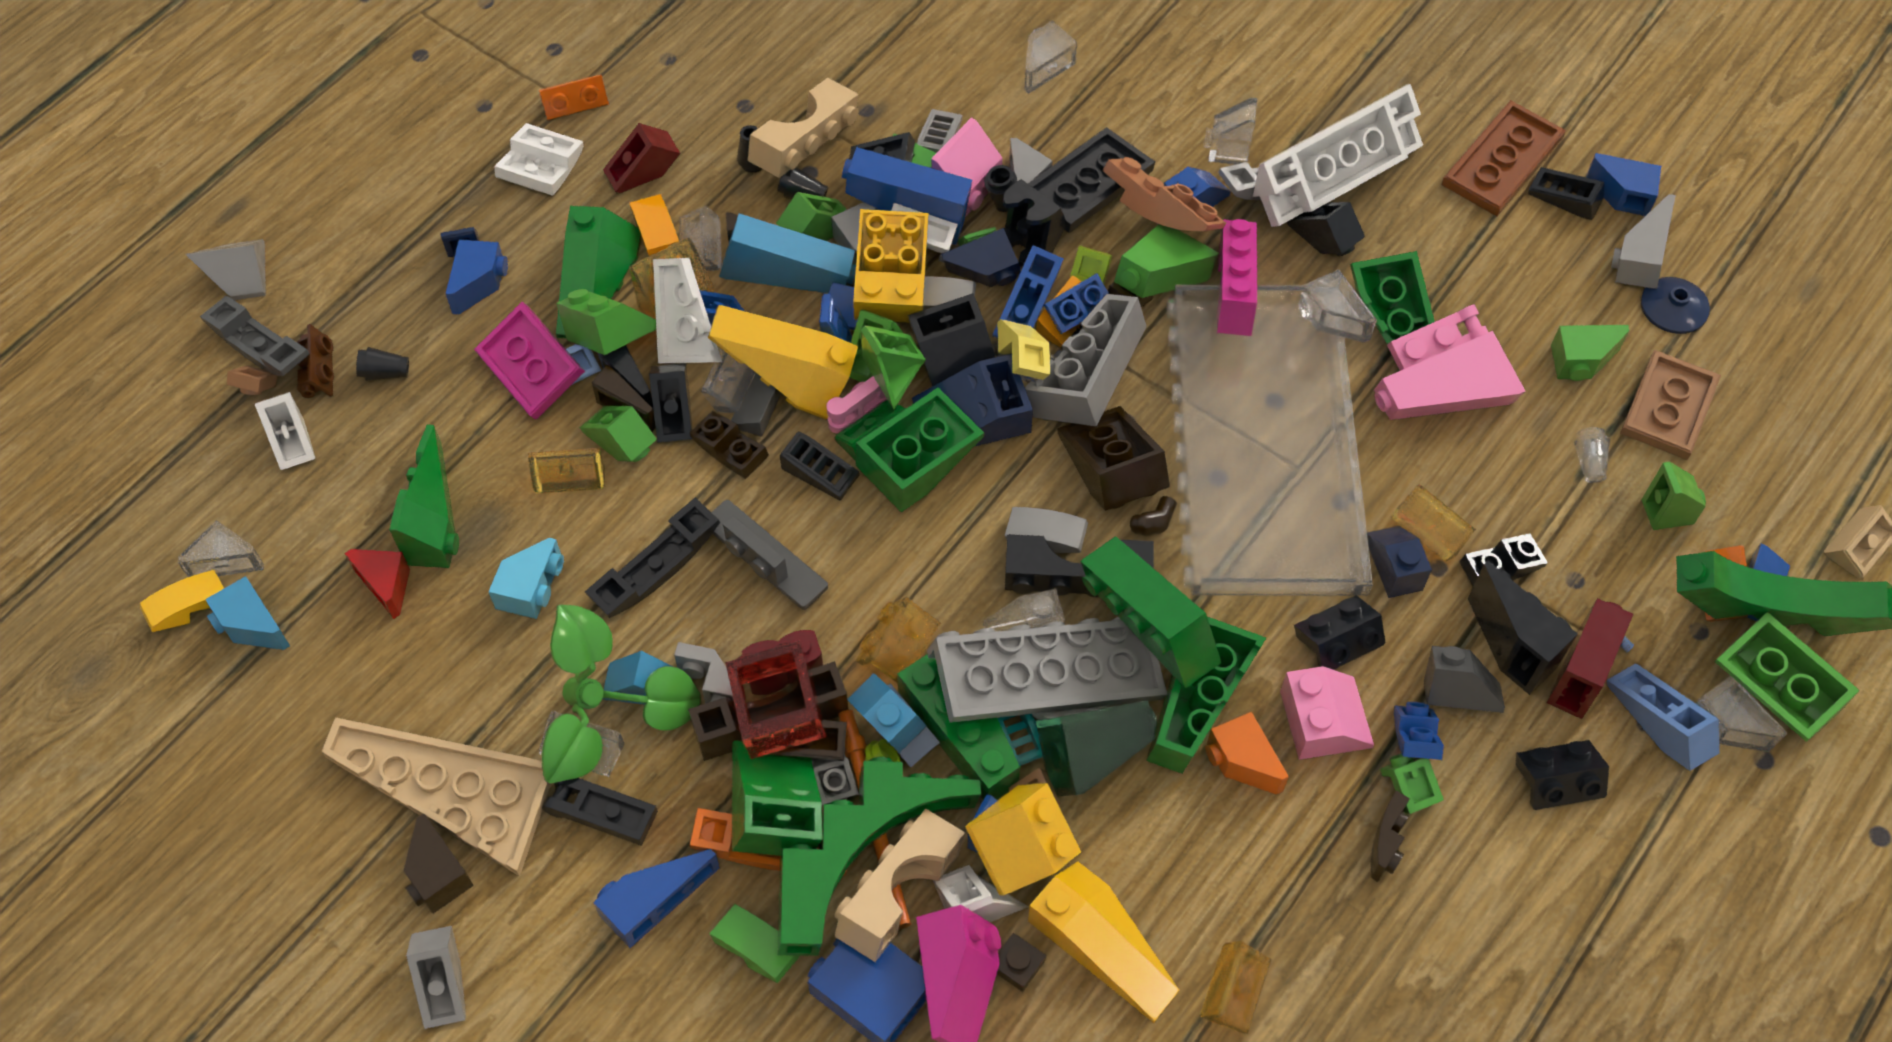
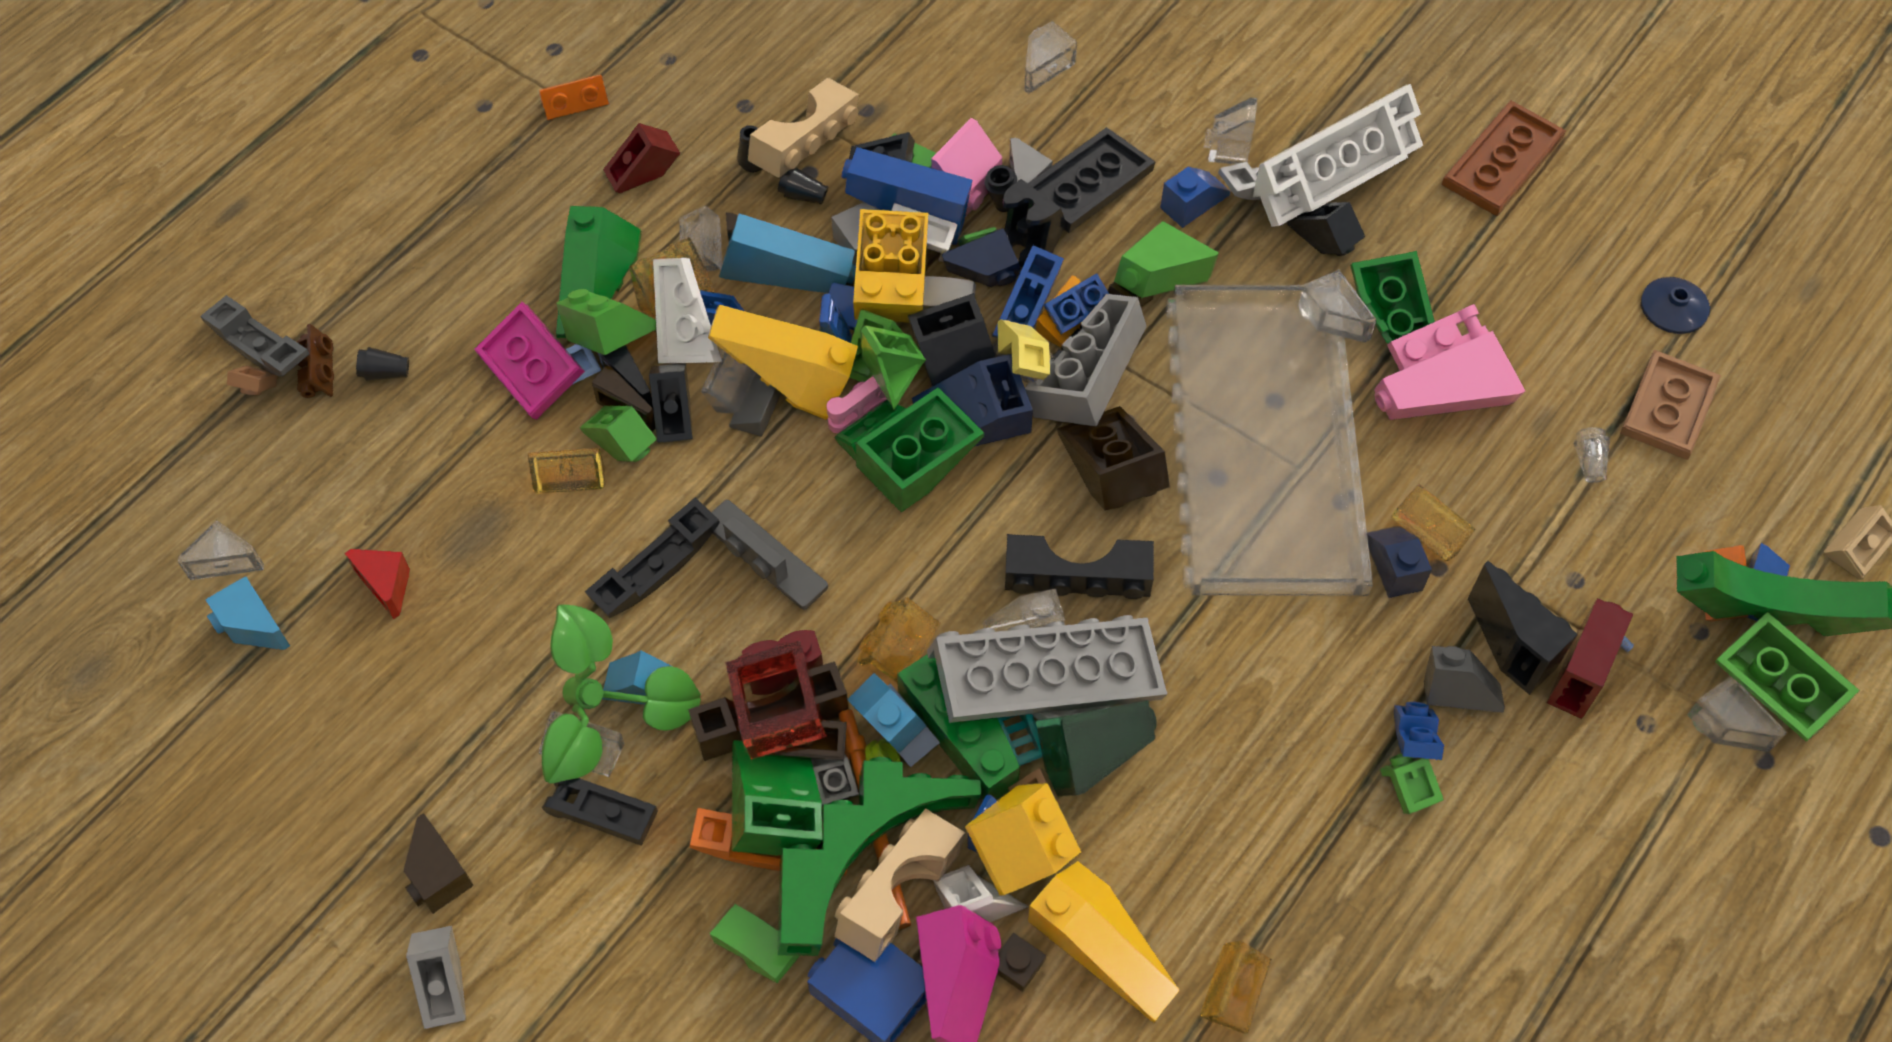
(174, 603): yellow slope -> none
(235, 268): light grey slope -> none
(285, 430): white slope -> none
(423, 513): green wedge -> none
(451, 238): dark blue slope -> none
(466, 790): tan wing -> none
(474, 273): blue slope -> none
(525, 579): medium azure slope -> none
(539, 159): white slope -> none
(648, 895): blue slope -> none
(654, 223): light orange slope -> none
(701, 663): light grey slope -> none
(728, 445): dark brown slope -> none
(811, 215): bright green slope -> none
(812, 449): black slope -> none
(928, 129): light grey slope -> none
(1061, 530): light grey slope -> none
(1089, 263): lime plate -> none
(1153, 610): green wedge -> none
(1154, 521): dark brown arm -> none
(1165, 205): nougat slope -> none
(1192, 711): green wedge -> none
(1238, 277): dark pink arch -> none
(1246, 754): orange slope -> none
(1324, 712): bright pink slope -> none
(1342, 632): black bracket -> none
(1387, 837): dark brown slope -> none
(1514, 555): black slope -> none
(1564, 774): black bracket -> none
(1583, 204): black slope -> none
(1585, 349): bright green slope -> none
(1627, 183): blue slope -> none
(1644, 247): light grey slope -> none
(1668, 717): medium blue slope -> none
(1673, 498): bright green slope -> none

